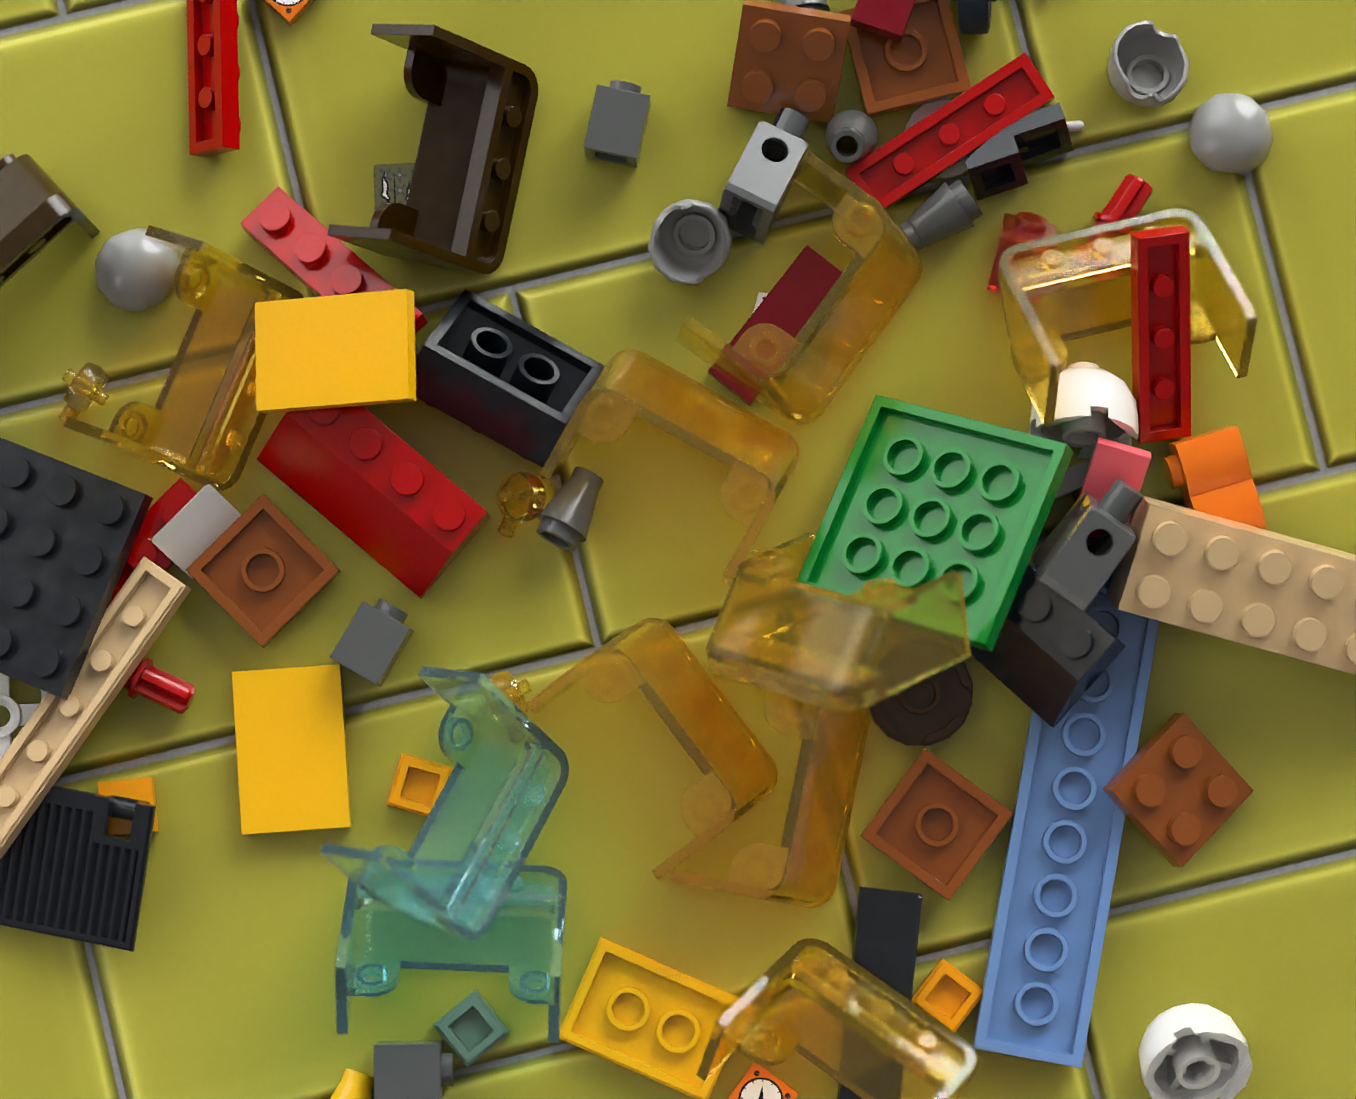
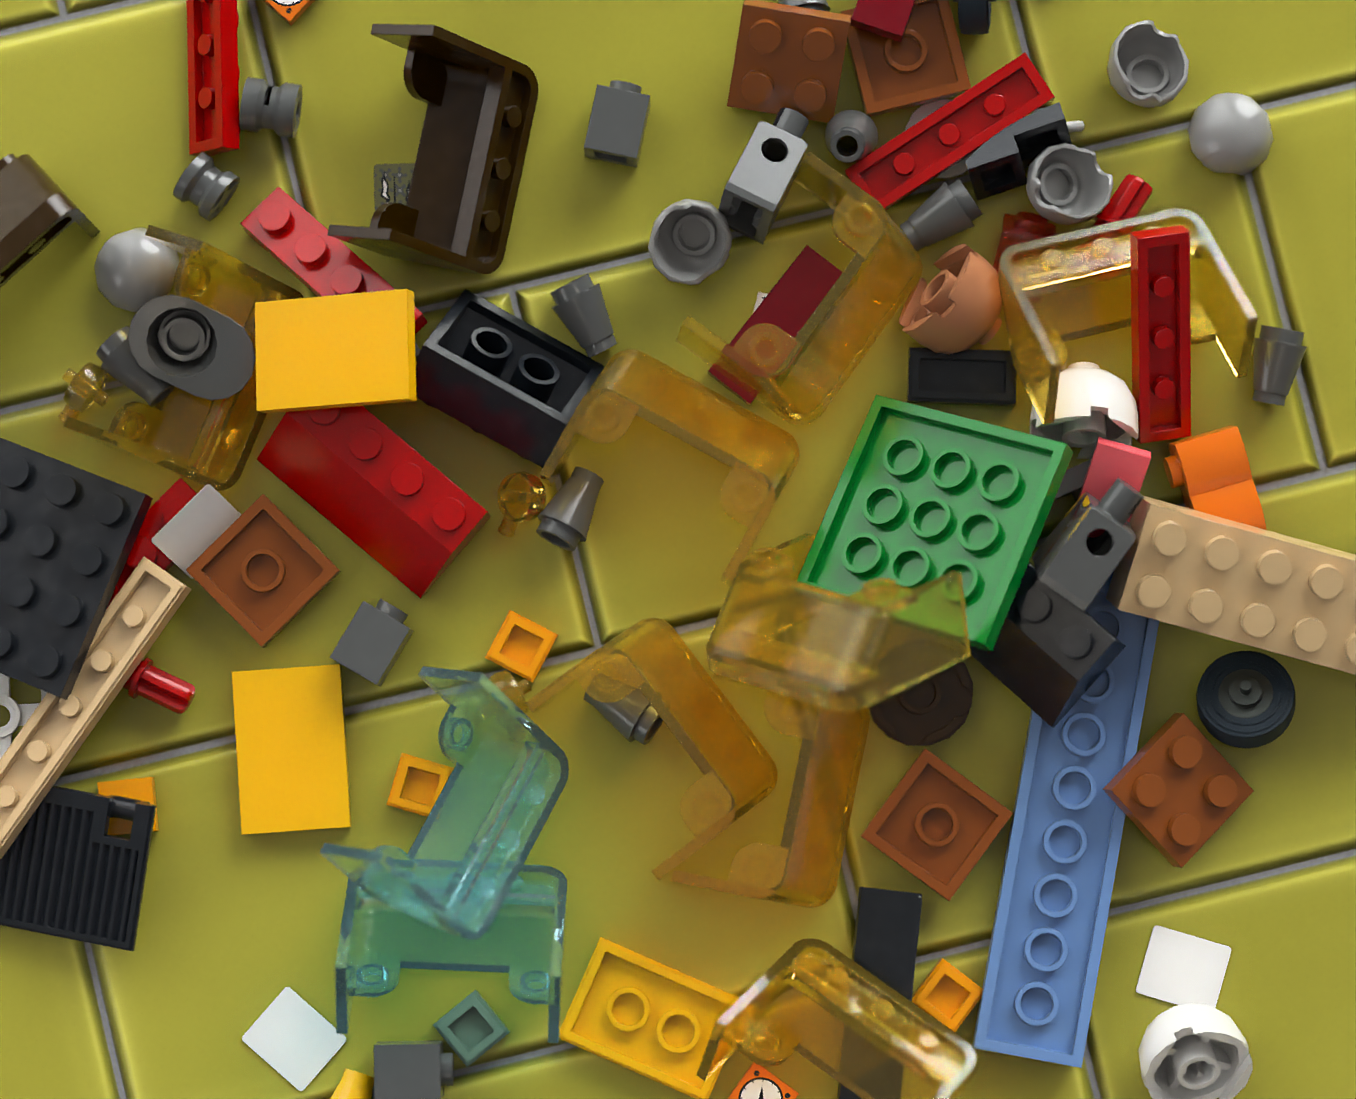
(122, 366): none -> dark grey cone
(192, 347): none -> dark grey piece
(206, 186): none -> dark grey wheel
(270, 107): none -> dark grey wheel
(294, 1038): none -> white sticker
(521, 646): none -> light orange tile
(585, 314): none -> dark grey cone
(630, 716): none -> dark grey cone
(956, 306): none -> nougat cylinder
(961, 377): none -> black tile
(1068, 184): none -> light grey hair
(1182, 968): none -> white sticker
(1246, 699): none -> black wheel
(1275, 363): none -> dark grey cone

